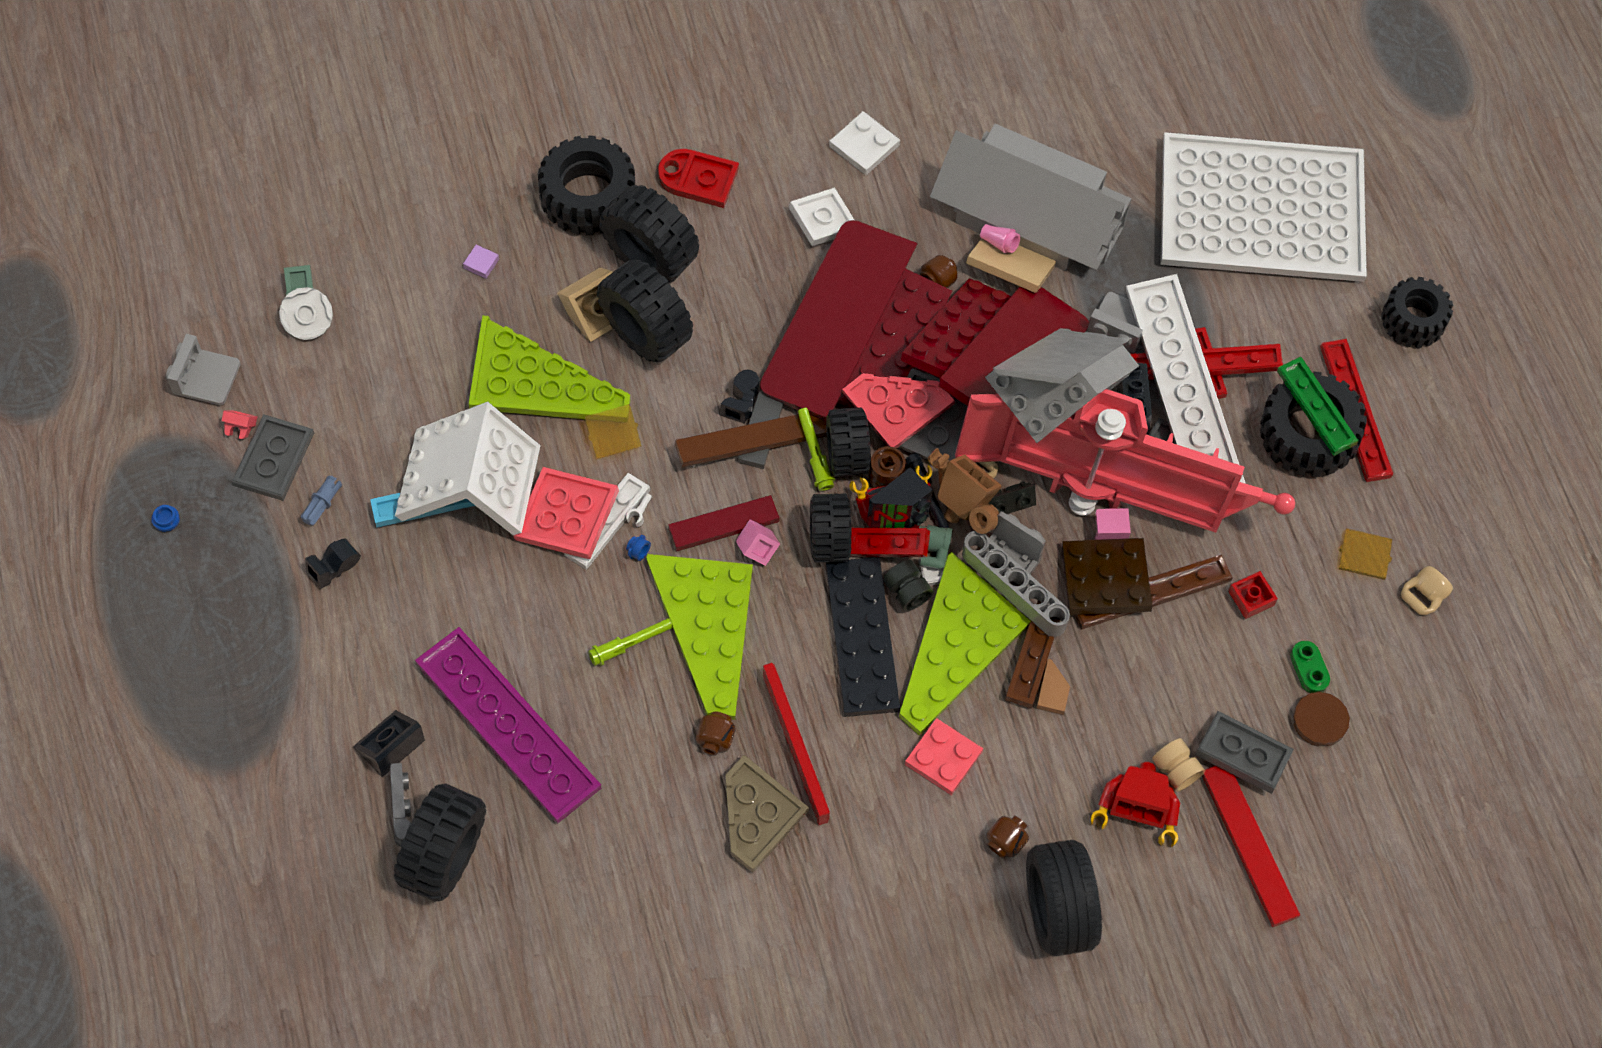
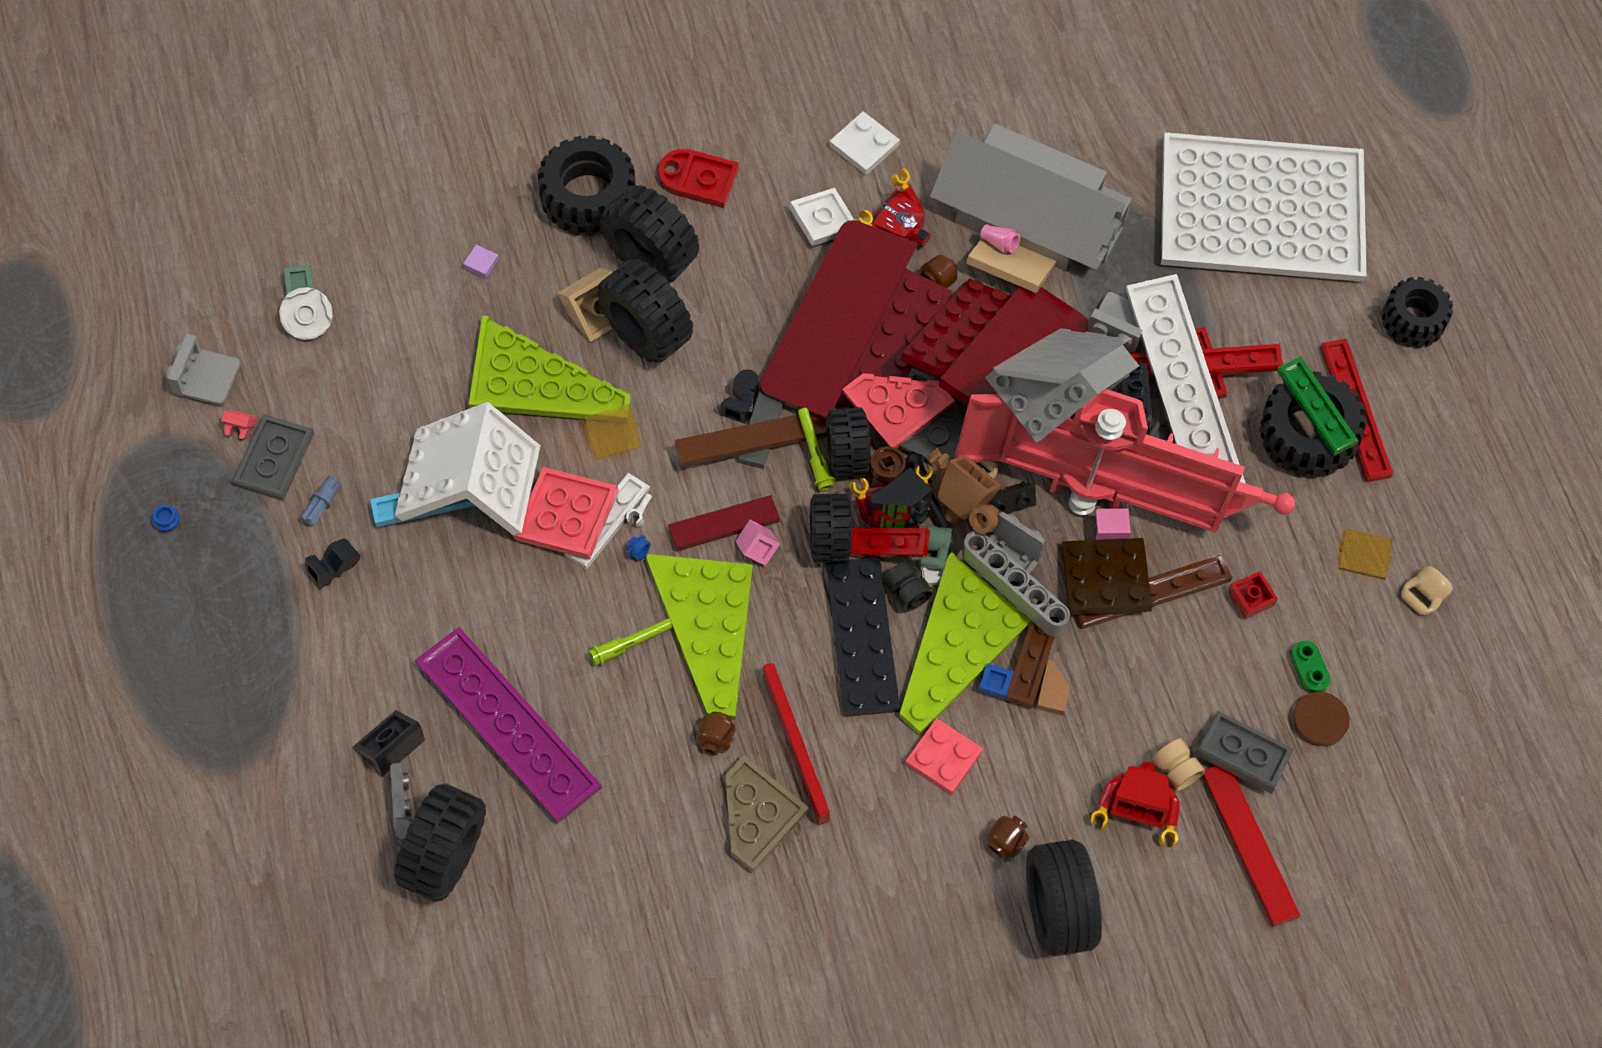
(900, 212): none -> torso
(996, 681): none -> blue plate

